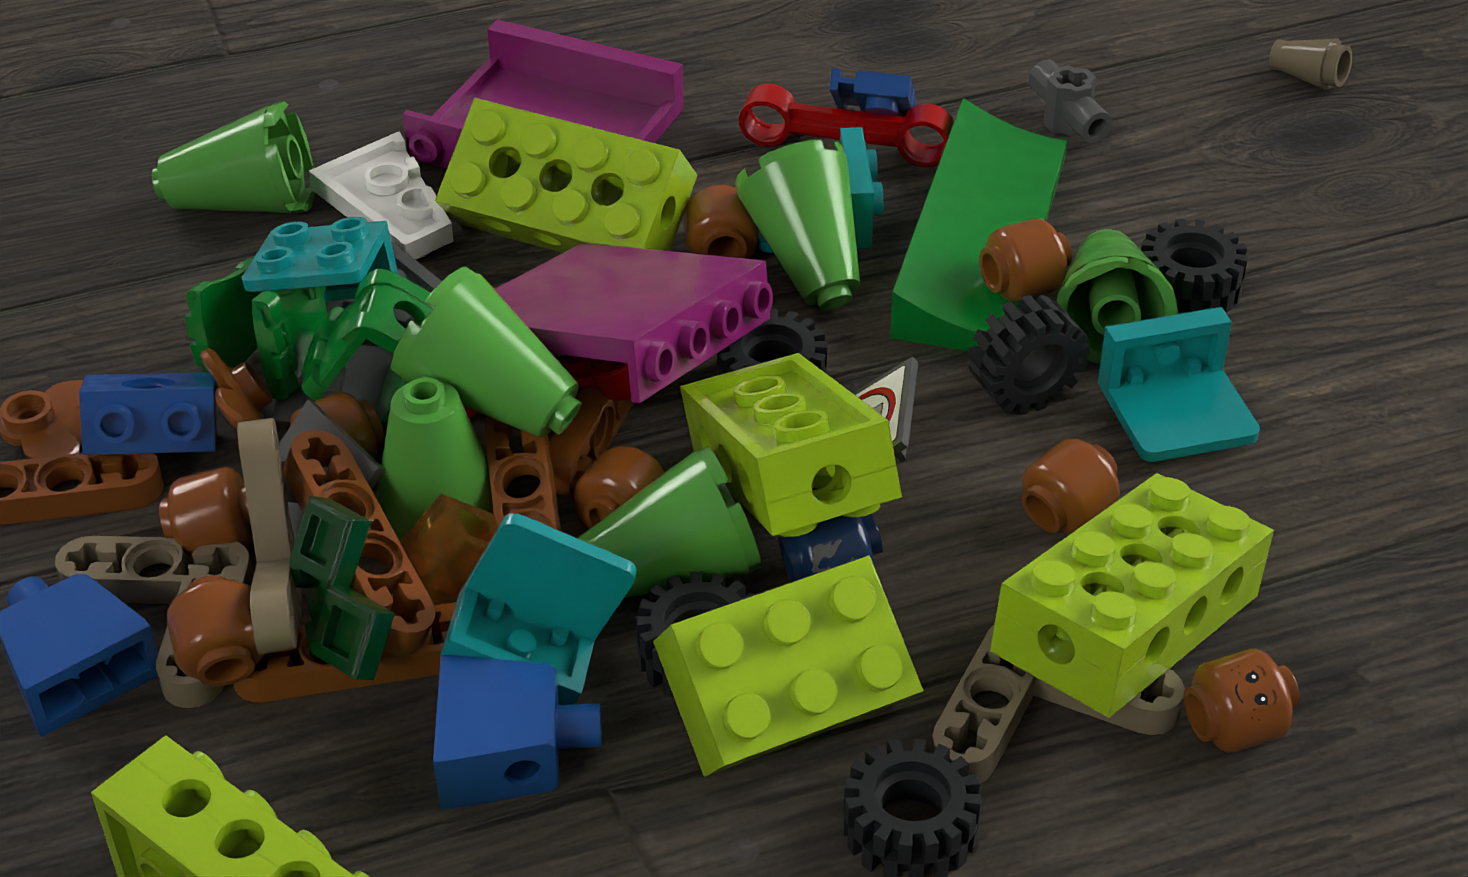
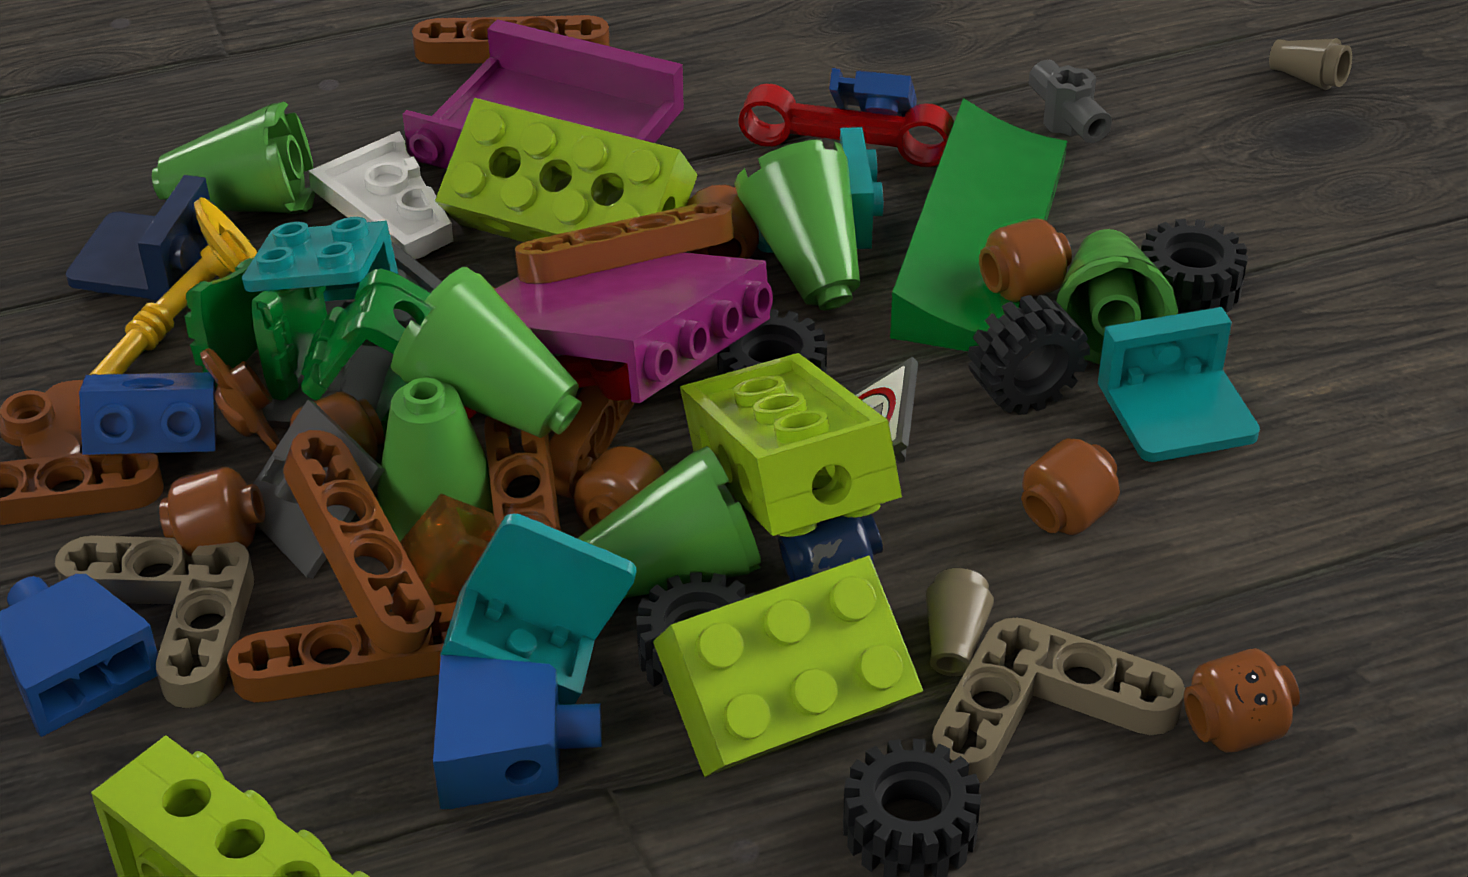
(143, 252): none -> dark blue bracket
(156, 319): none -> yellow dish
(213, 631): dark orange head -> none
(273, 595): dark tan beam -> none
(344, 624): dark green tile -> none
(467, 38): none -> dark orange beam
(623, 242): none -> dark orange beam
(957, 615): none -> dark tan cone
(1130, 592): lime brick -> none

